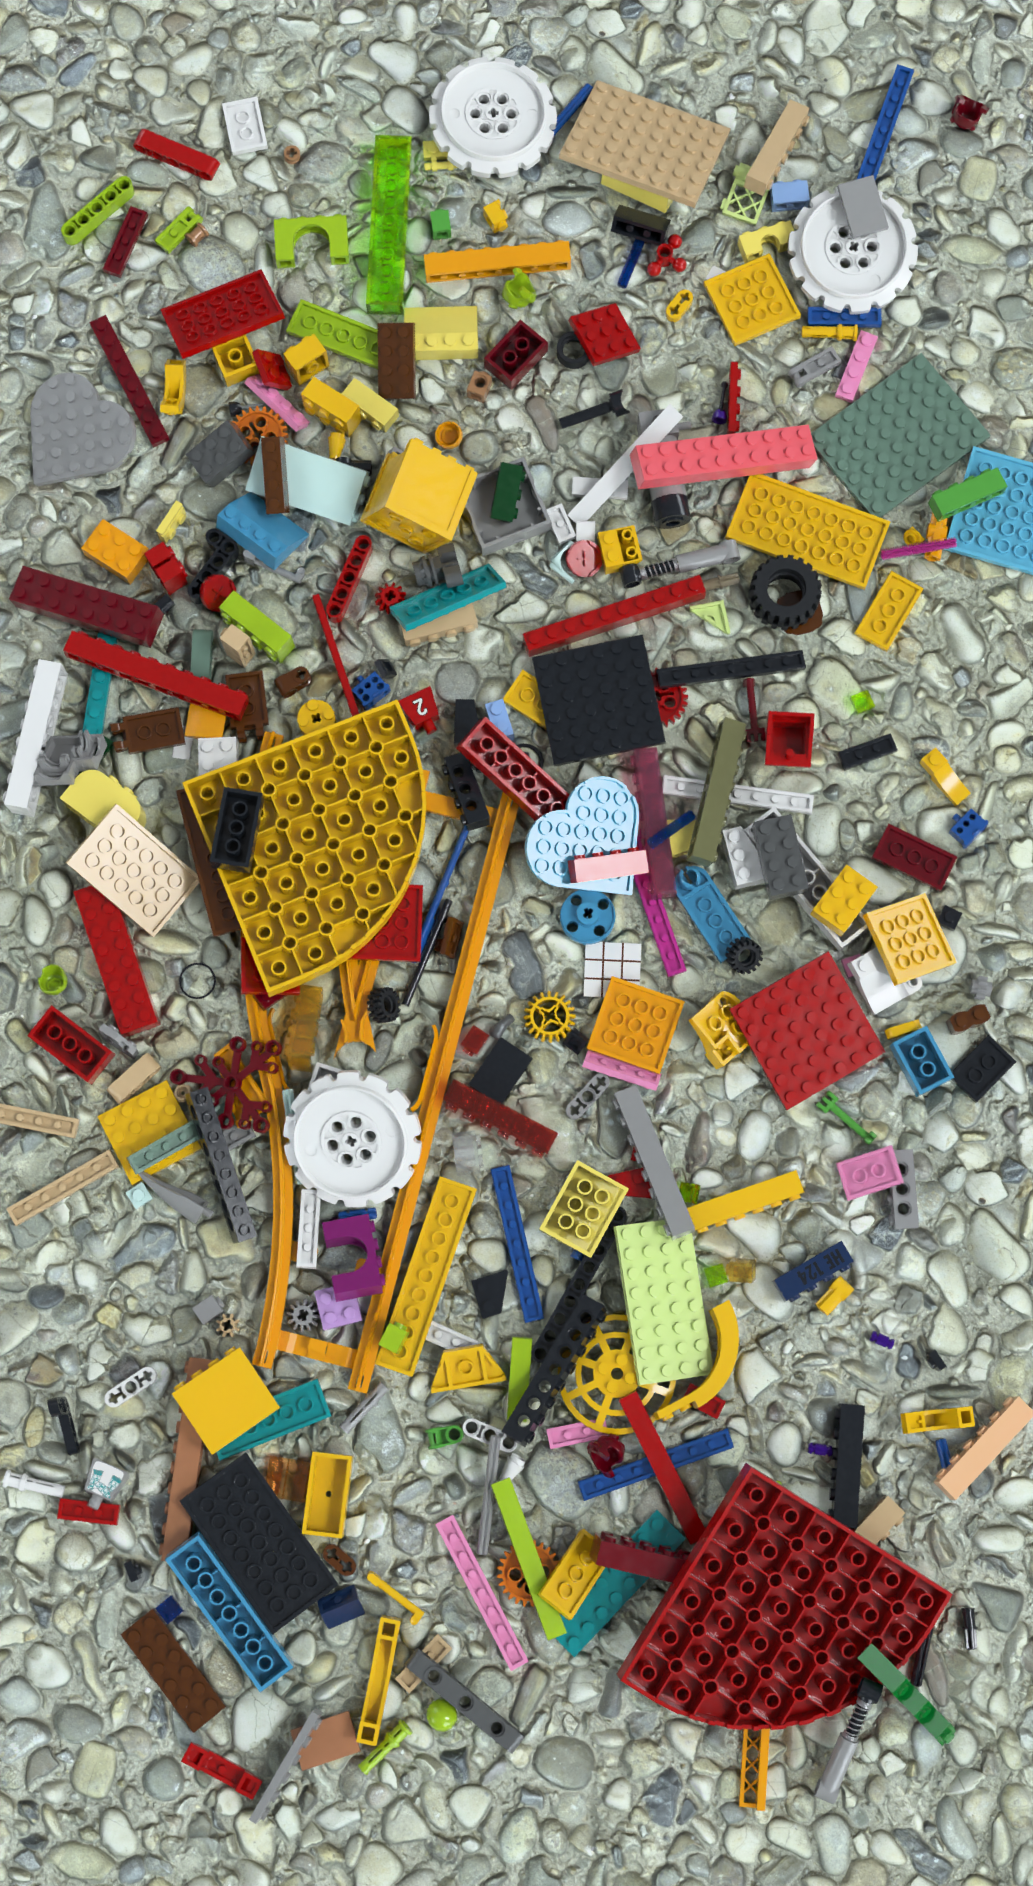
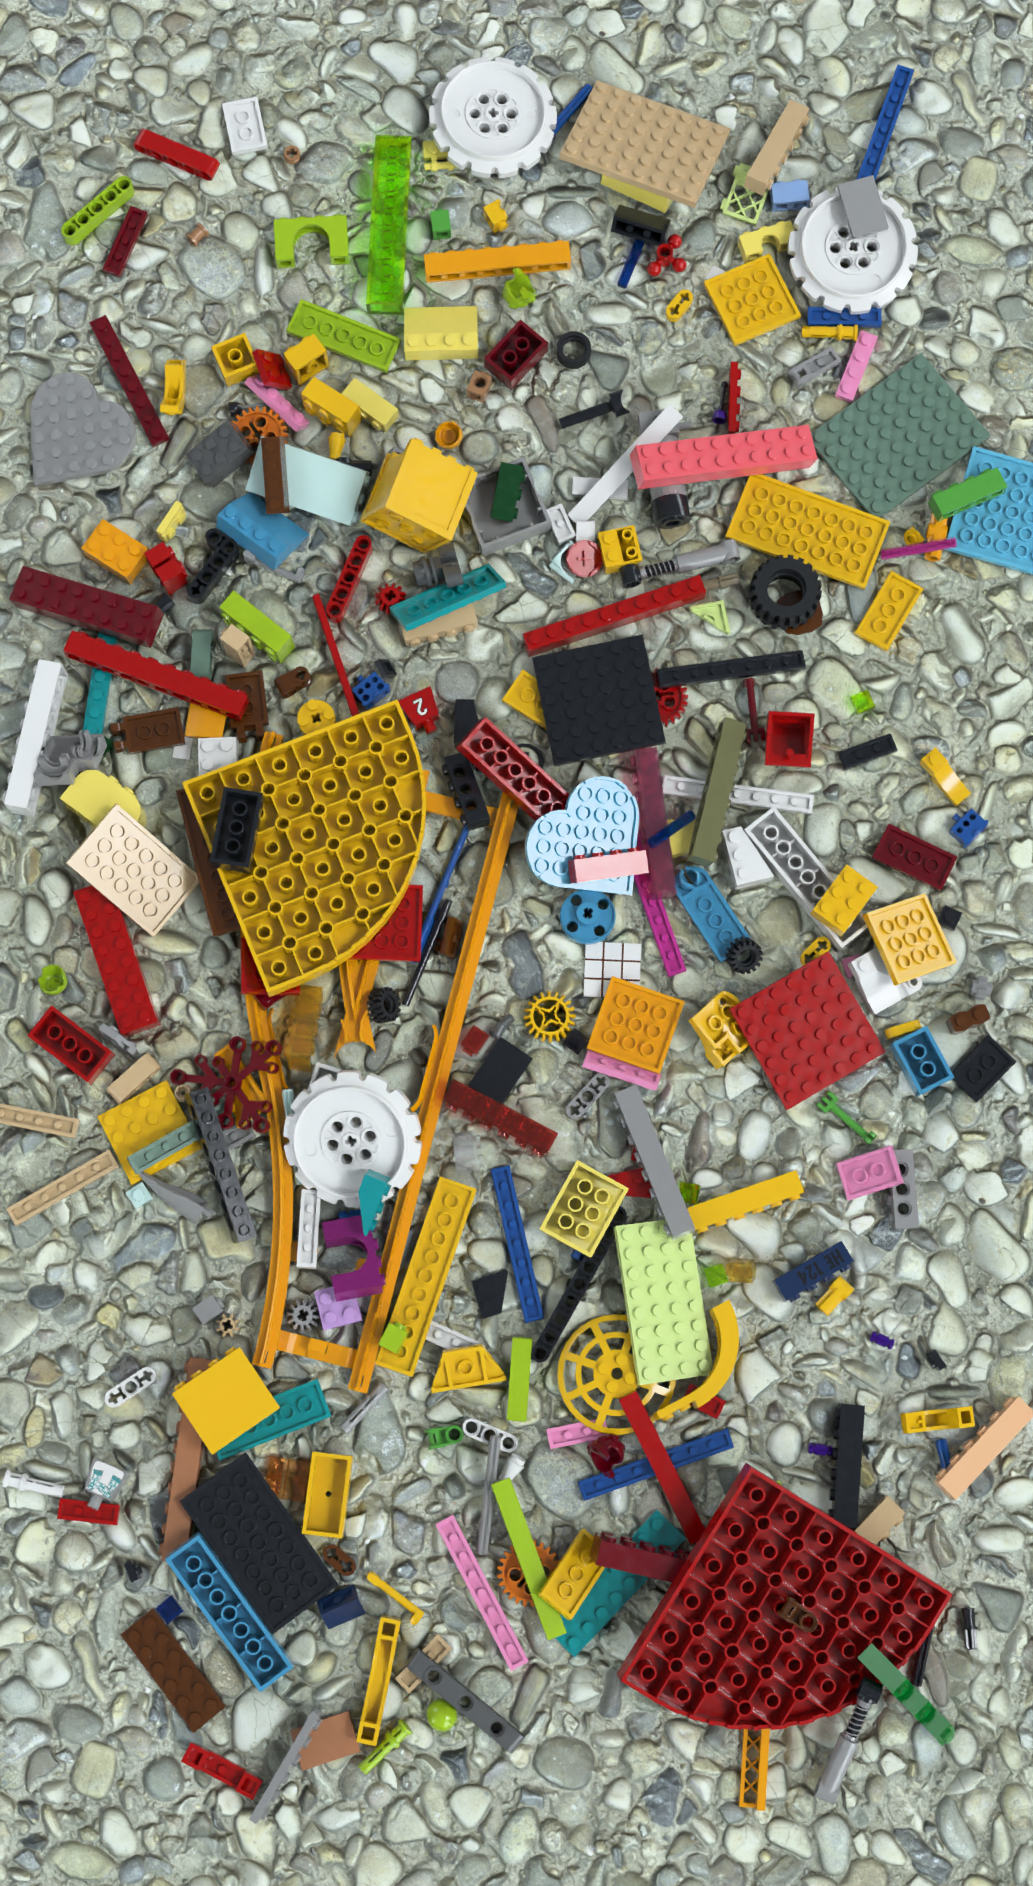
(60, 1408): black beam -> none
(176, 231): lime plate -> none
(185, 969): black piece -> none
(215, 591): red tile -> none
(222, 314): red plate -> none
(370, 1197): none -> teal slope
(396, 361): reddish brown plate -> none
(498, 715): light blue brick -> none
(586, 1308): black brick -> none
(604, 334): red plate -> none
(780, 857): dark grey brick -> none
(795, 1613): none -> reddish brown piece
(812, 949): none -> yellow beam
(967, 112): dark red helmet -> none

